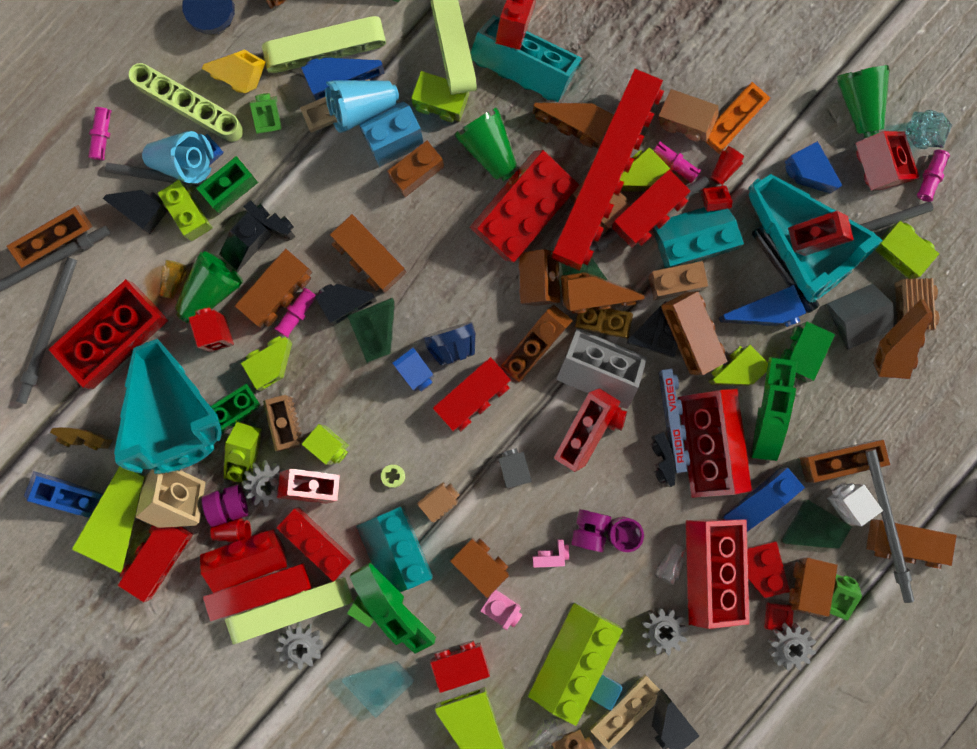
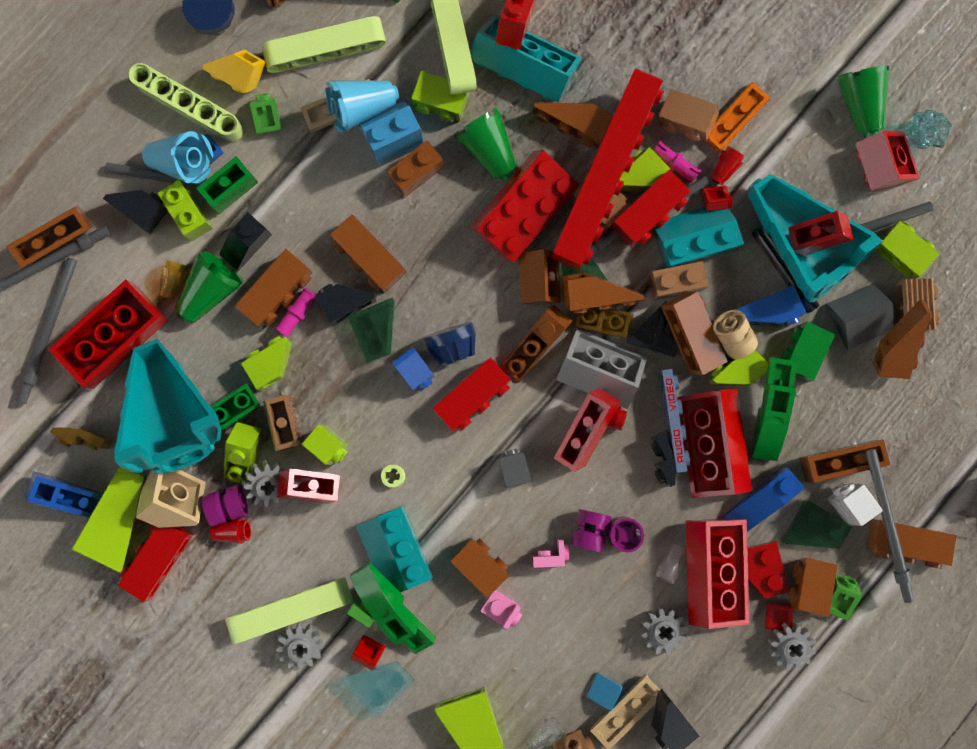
(99, 133): dark pink pin -> none
(211, 330): red brick -> none
(243, 561): red brick -> none
(257, 592): red slope -> none
(273, 223): black slope -> none
(315, 543): red brick -> none
(327, 69): blue slope -> none
(368, 652): none -> red tile
(439, 501): medium nougat brick -> none
(459, 666): red brick -> none
(575, 663): lime slope -> none
(735, 334): none -> tan wheel
(812, 169): blue slope -> none
(933, 175): dark pink pin -> none

